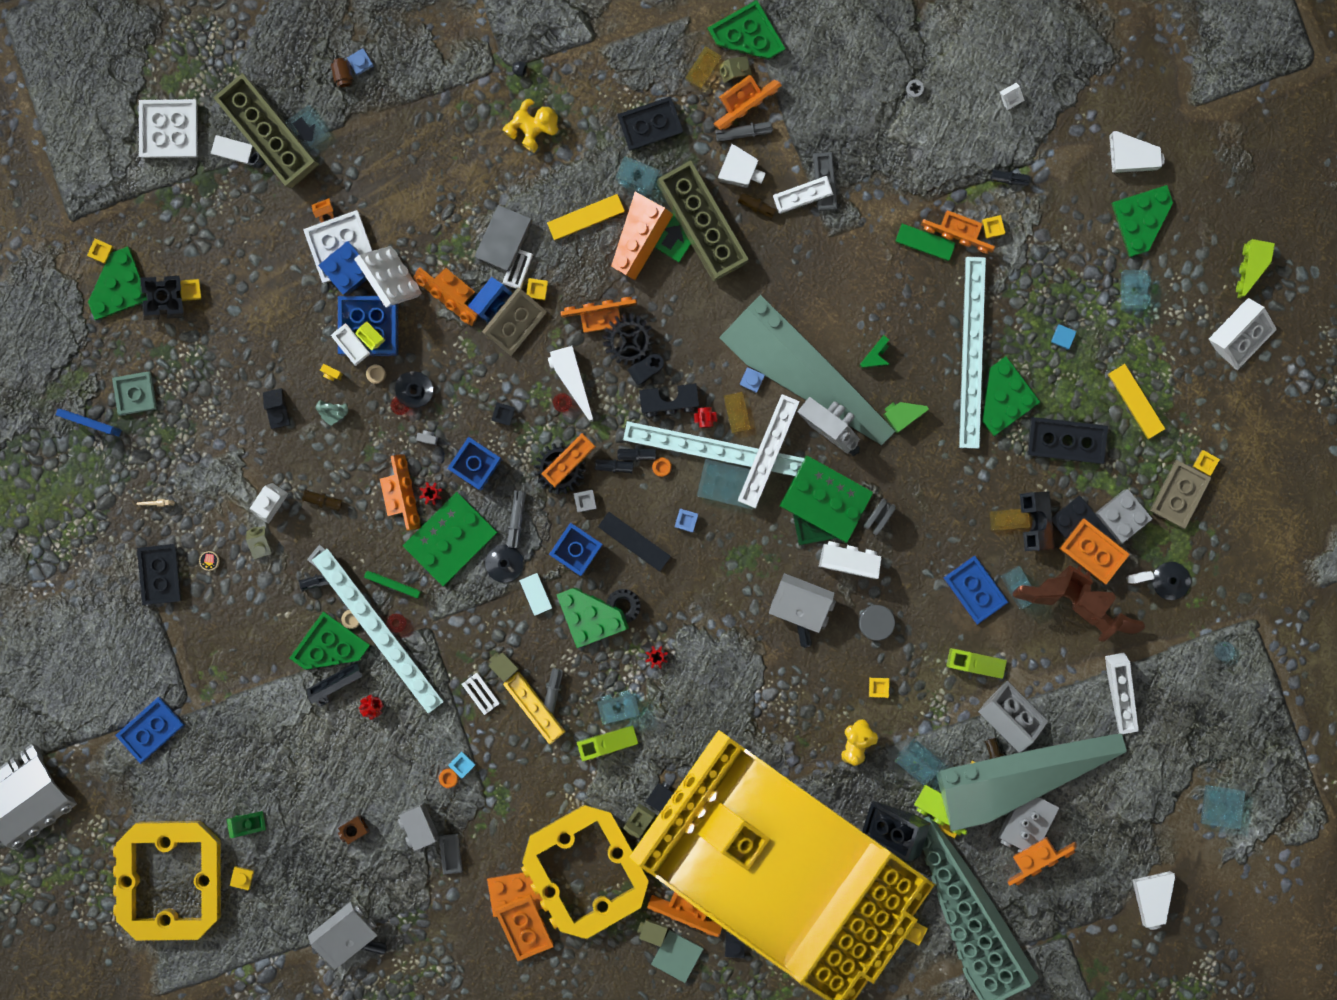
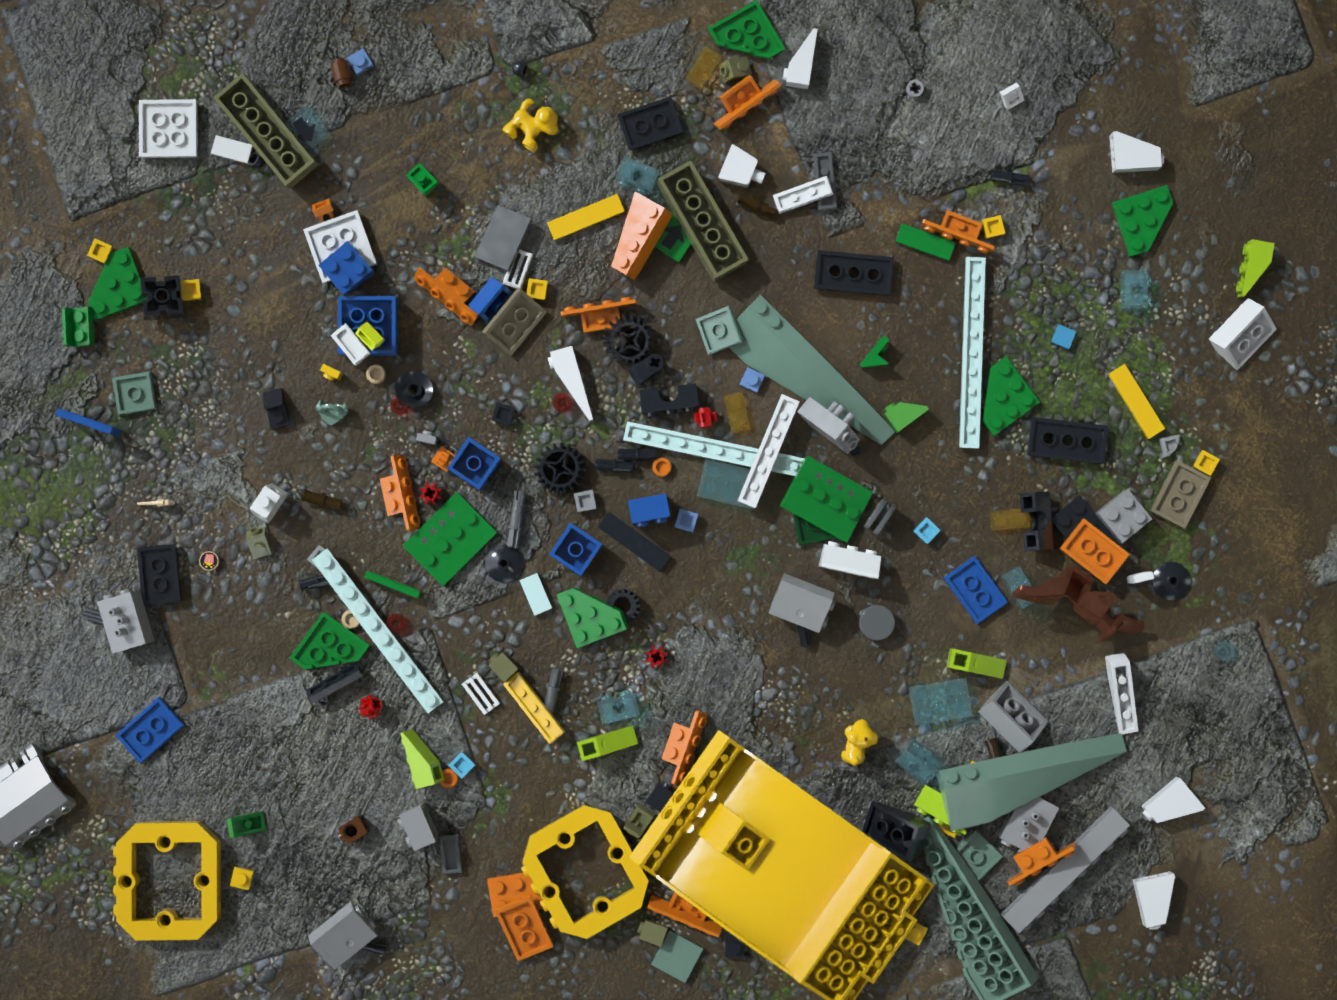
(78, 326): none -> green bracket
(123, 620): none -> light grey piece
(388, 276): white plate -> none
(422, 180): none -> green slope
(422, 762): none -> lime slope
(443, 458): none -> orange tile
(568, 459): orange tile -> none
(649, 509): none -> blue brick
(683, 744): none -> orange bracket
(719, 330): none -> sand green tile
(744, 131): dark grey axle -> none
(800, 65): none -> white slope
(862, 263): none -> black plate
(879, 687): yellow plate -> none
(926, 530): none -> medium azure plate
(940, 701): none -> clear light blue plate
(978, 854): none -> sand green tile
(1059, 877): none -> light grey brick
(1169, 445): none -> light grey tile
(1171, 802): none -> white slope
(1222, 807): clear light blue plate -> none

